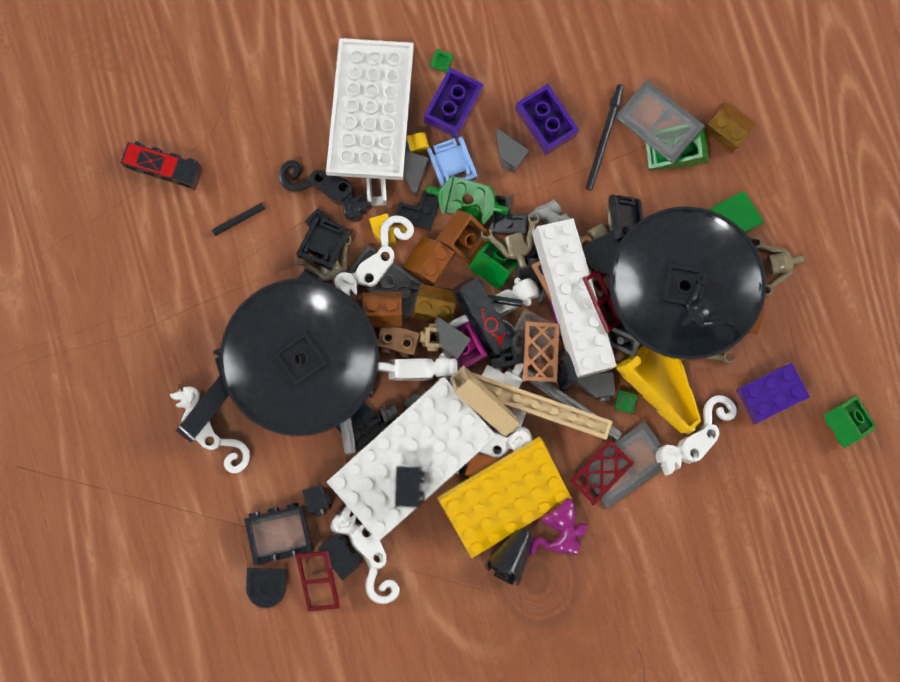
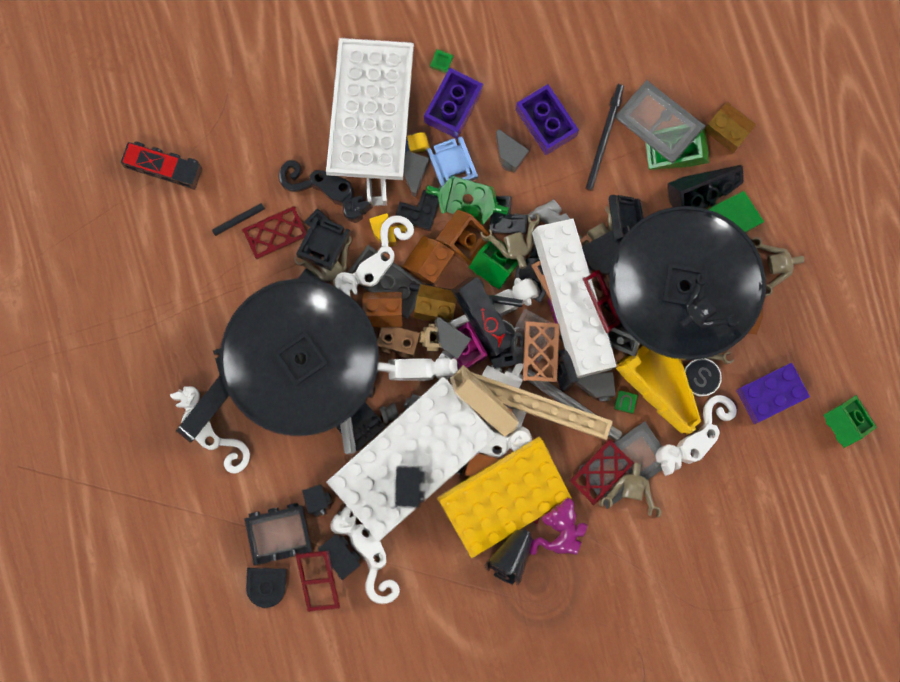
(272, 248): none -> dark red window
(633, 489): none -> dark tan piece
(703, 377): none -> black tile
(704, 188): none -> black wedge

